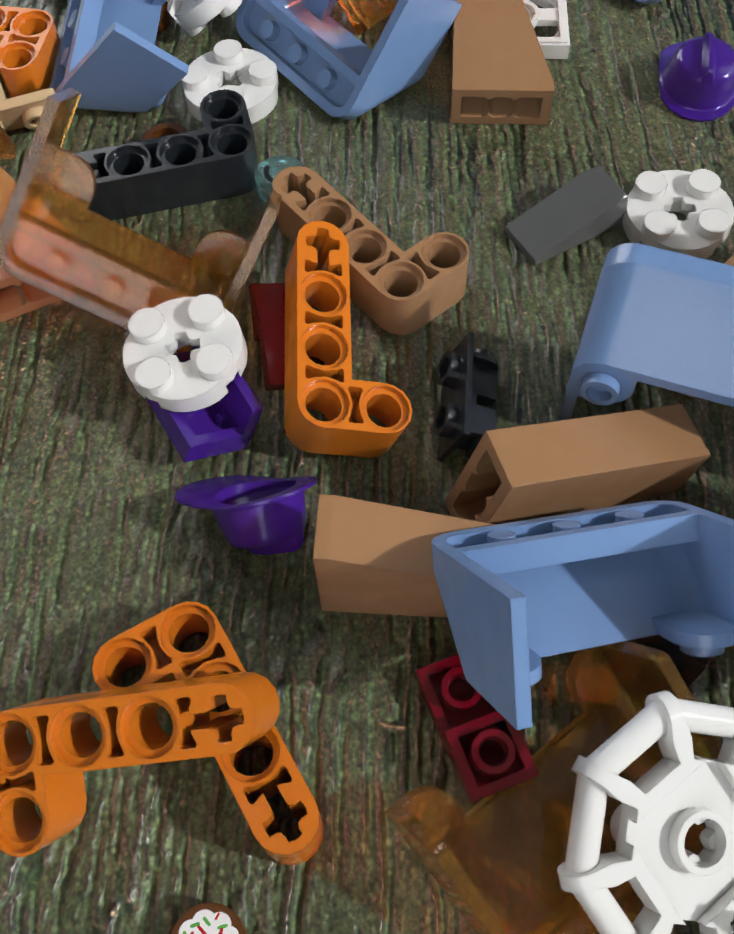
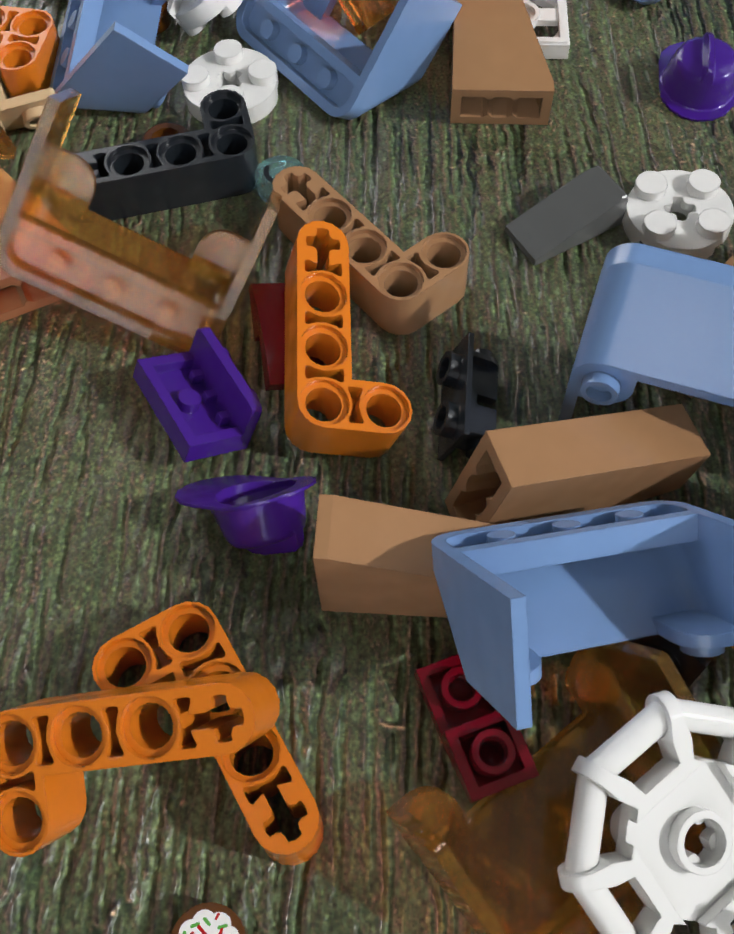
(177, 323): white plate -> none

